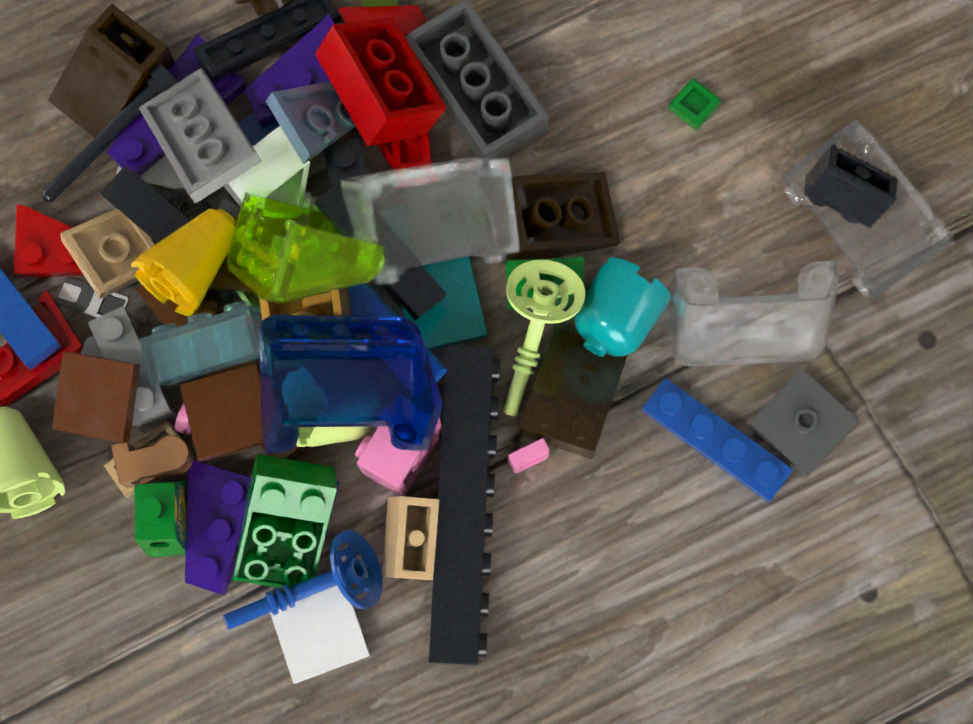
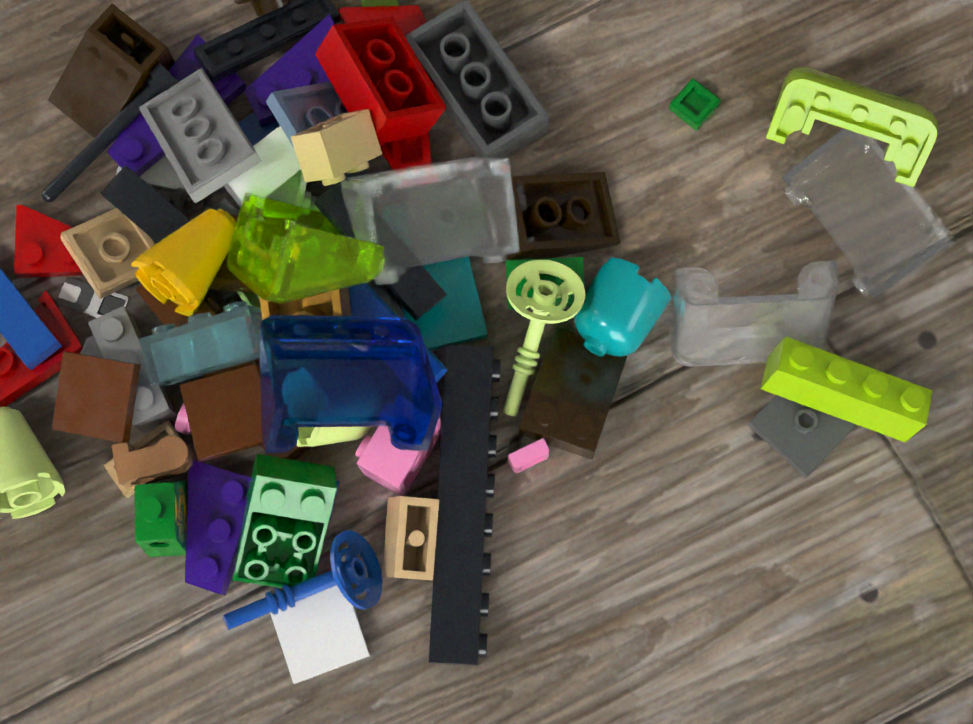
(336, 147): none -> tan brick
(717, 440): blue plate -> none
(846, 389): none -> lime brick
(850, 187): black brick -> none
(858, 108): none -> windscreen

